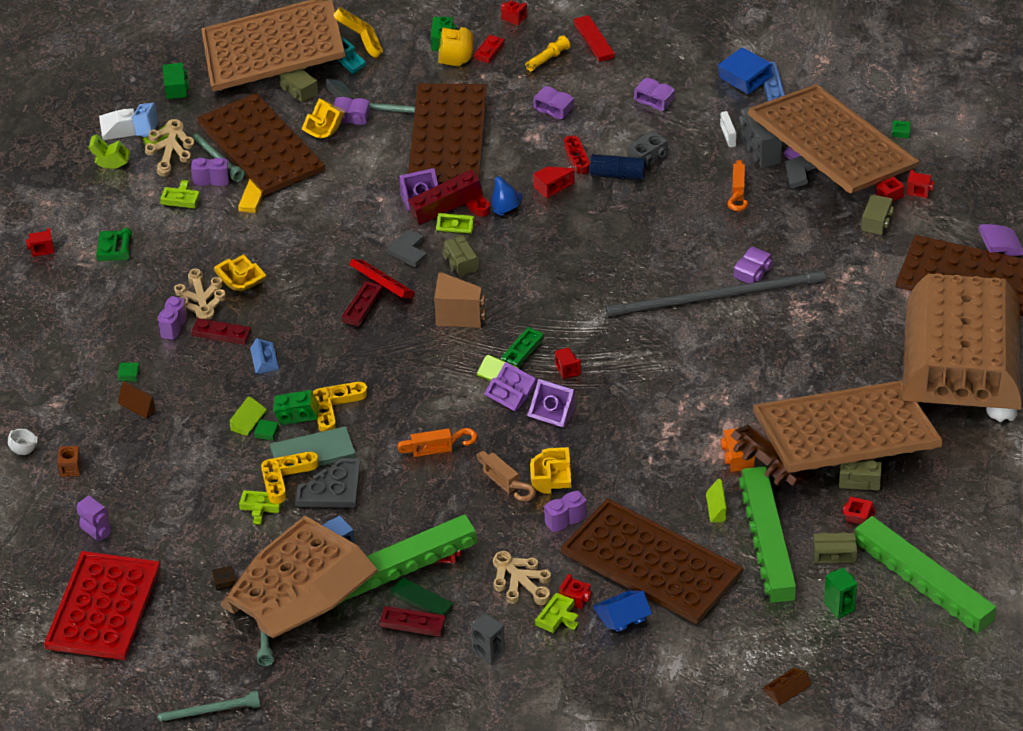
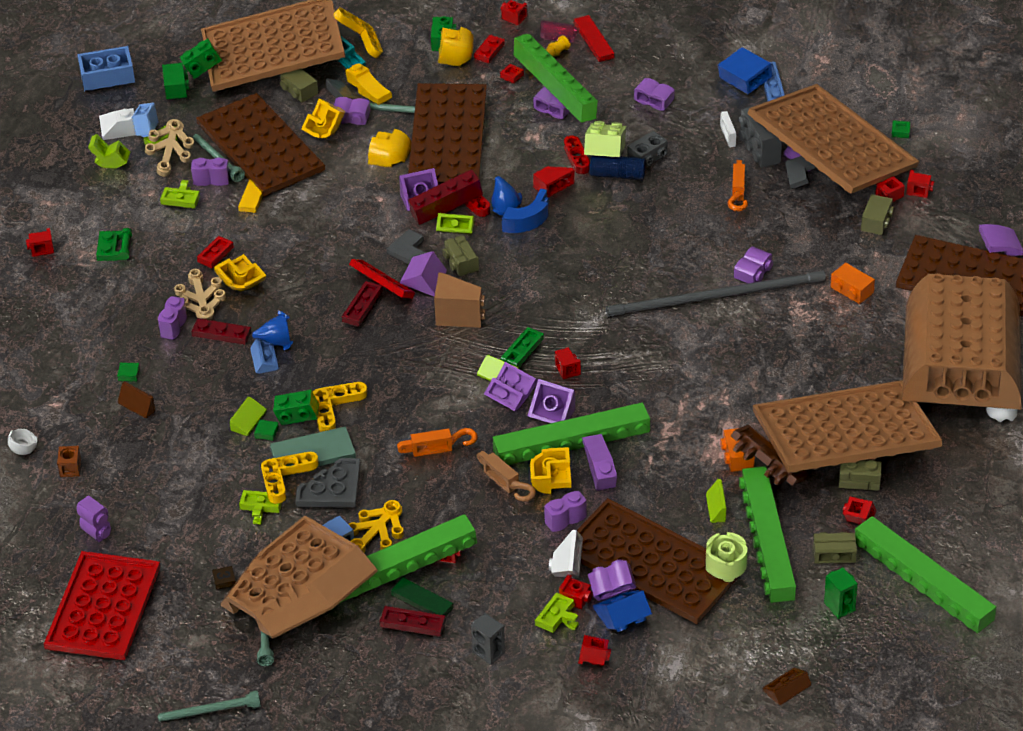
(106, 68): none -> medium blue brick
(200, 58): none -> green brick
(215, 251): none -> red plate
(275, 331): none -> blue hat
(367, 85): none -> yellow slope
(389, 148): none -> yellow brick
(390, 510): none -> yellow plant
(423, 273): none -> medium lavender slope
(504, 561): tan plant -> none
(511, 73): none -> red plate
(526, 218): none -> blue arch
(554, 30): none -> clear pink panel
(555, 78): none -> bright green brick
(567, 556): none -> white slope
(594, 650): none -> red brick
(600, 462): none -> medium lavender slope
(605, 139): none -> yellowish green brick
(611, 580): none -> medium lavender brick
(612, 424): none -> bright green brick
(726, 556): none -> yellowish green brick
(852, 283): none -> orange brick

